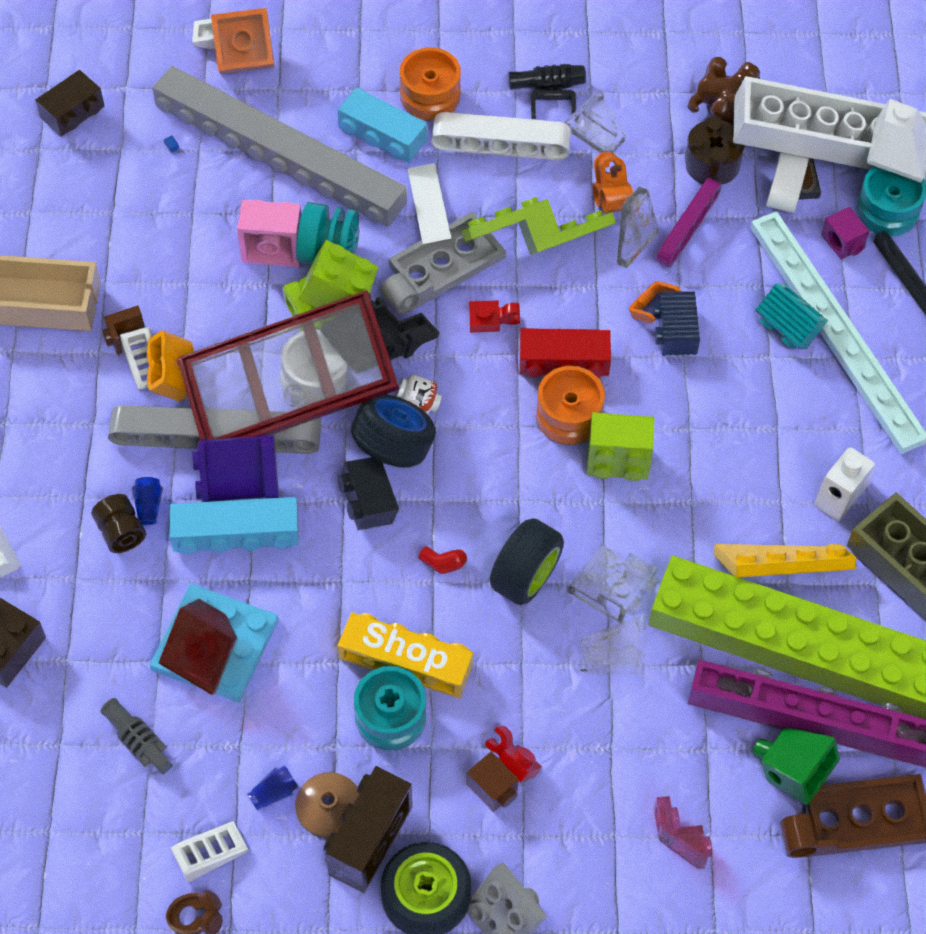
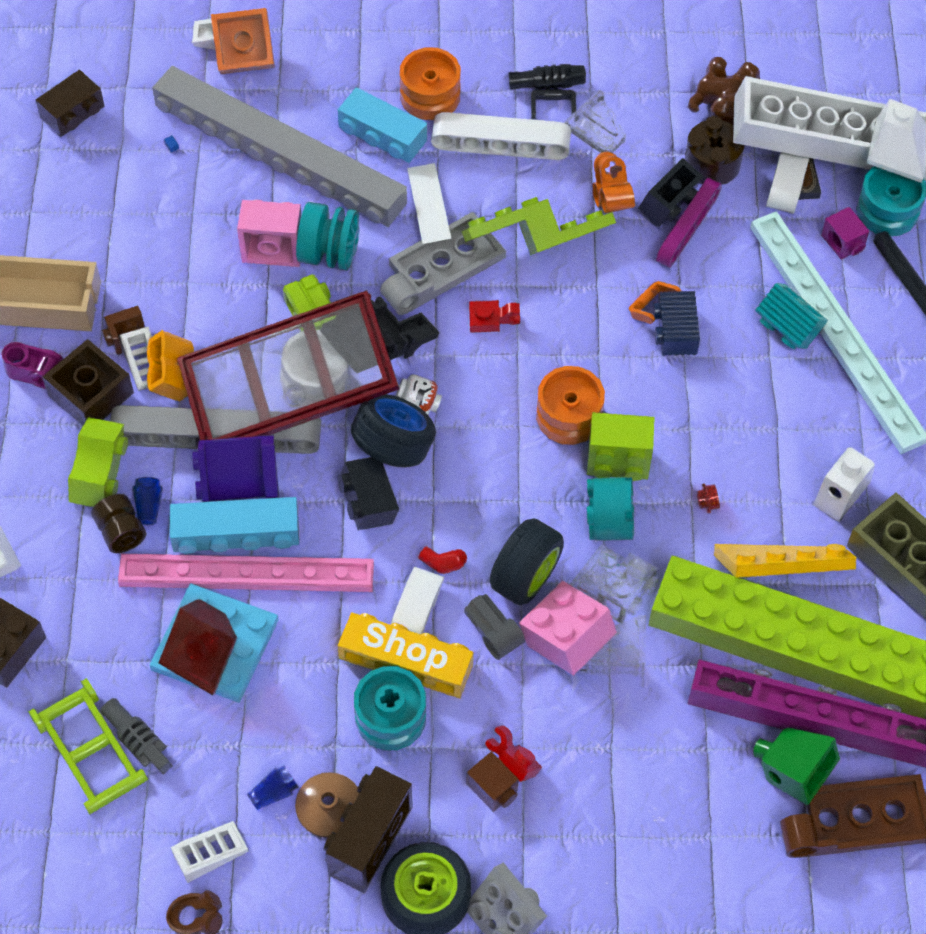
(34, 362): none -> magenta piece
(43, 724): none -> lime piece
(88, 383): none -> dark brown brick
(96, 462): none -> lime brick
(246, 572): none -> bright pink tile
(336, 275): lime brick -> none
(417, 600): none -> white slope
(498, 633): none -> dark grey piece
(553, 348): red brick -> none
(568, 627): none -> bright pink brick
(610, 508): none -> teal brick
(637, 226): clear wing -> none
(671, 192): none -> black brick
(684, 841): clear pink slope -> none
(708, 497): none -> clear red plate

